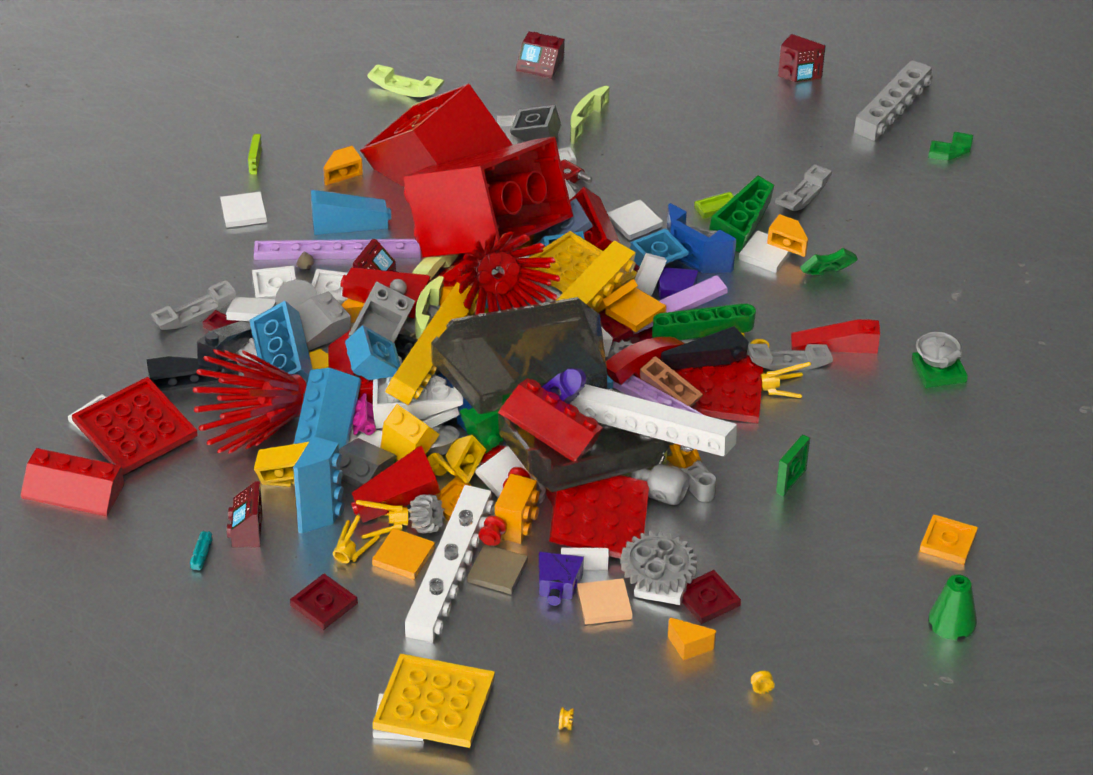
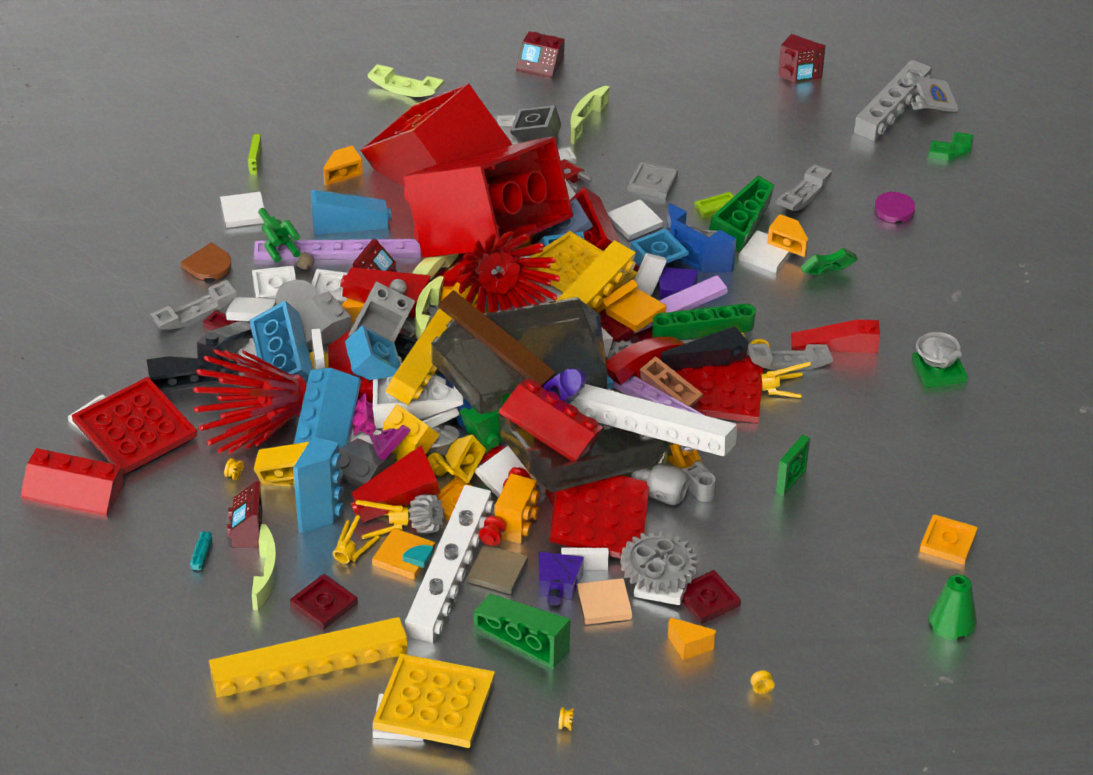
(208, 262): none -> dark orange tile
(233, 468): none -> yellow bush
(264, 585): none -> yellowish green slope
(278, 234): none -> green plant
(307, 657): none -> yellow brick
(318, 355): none -> white tile
(388, 440): none -> magenta tile
(418, 555): none -> teal tile
(495, 338): none -> reddish brown tile
(525, 628): none -> green wedge
(652, 180): none -> light grey tile
(894, 207): none -> magenta tile
(933, 92): none -> light grey flag

